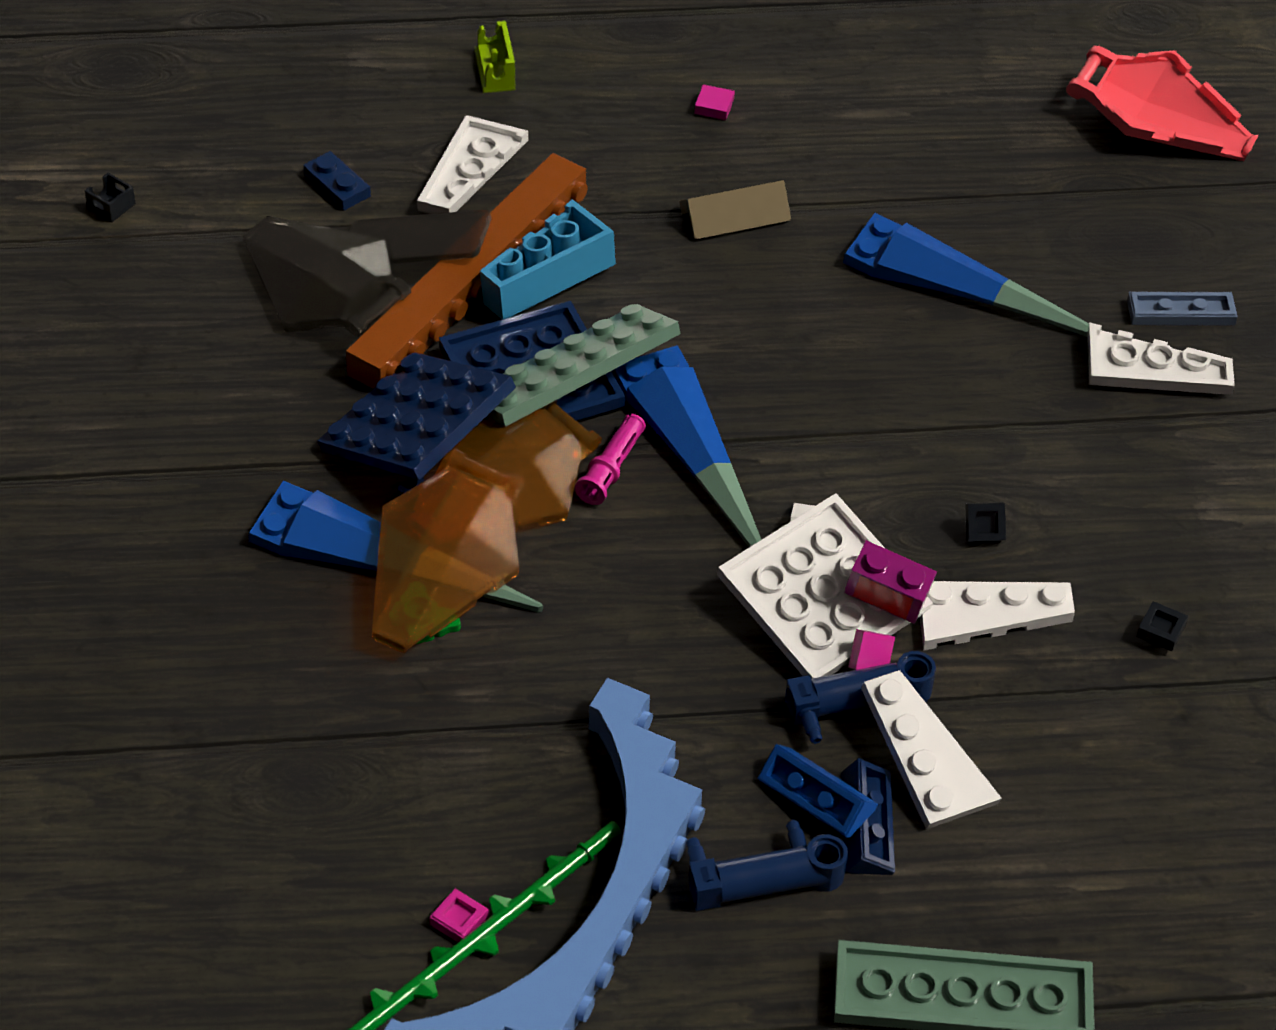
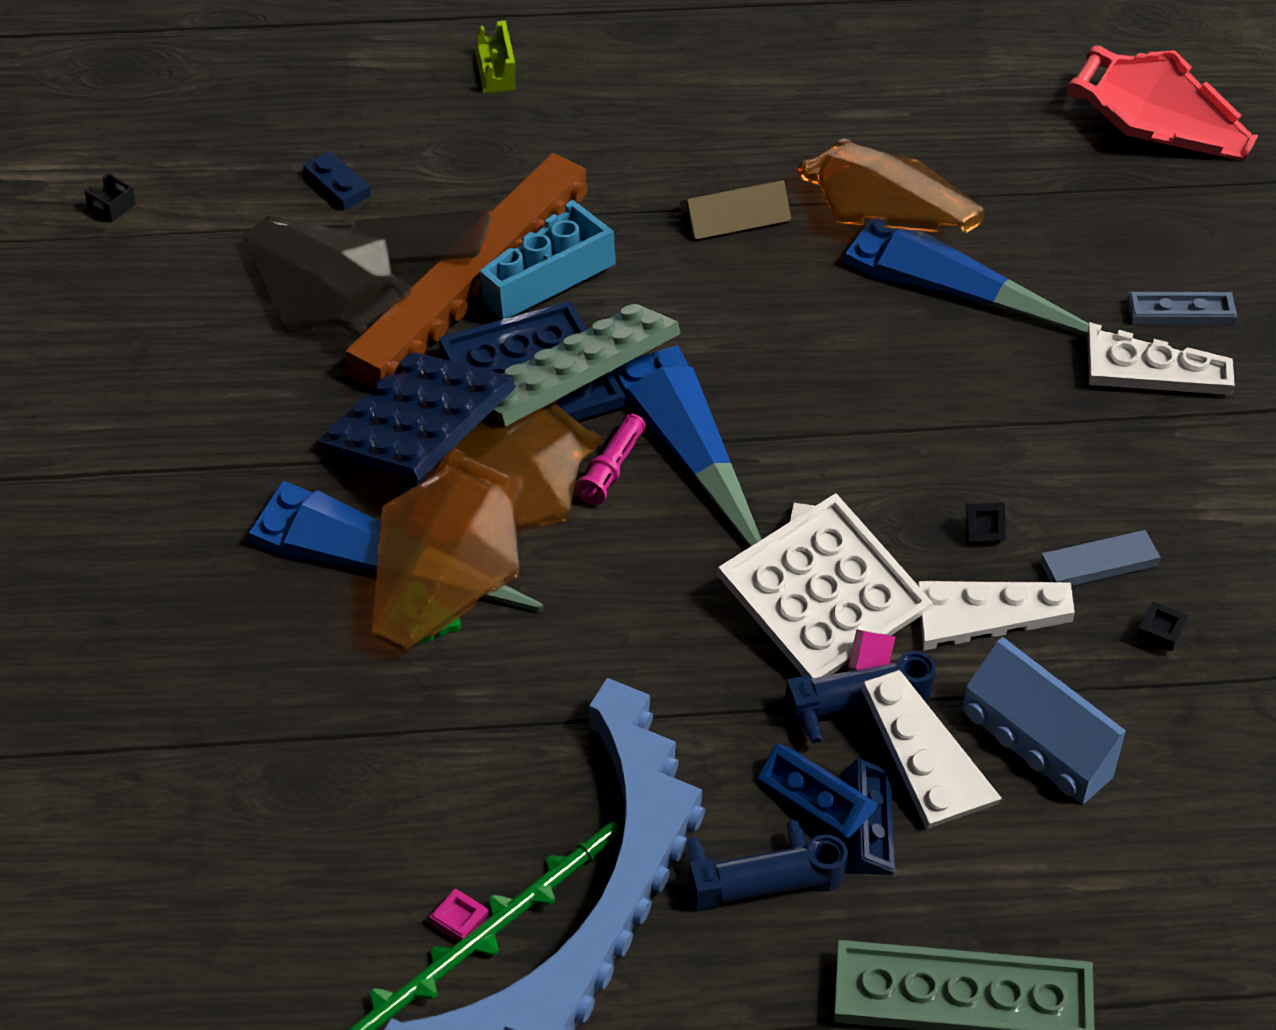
(468, 163): white wing -> none
(714, 102): dark pink tile -> none
(890, 187): none -> clear orange windscreen
(890, 582): magenta brick -> none
(1044, 721): none -> medium blue slope
(1101, 559): none -> sand blue tile

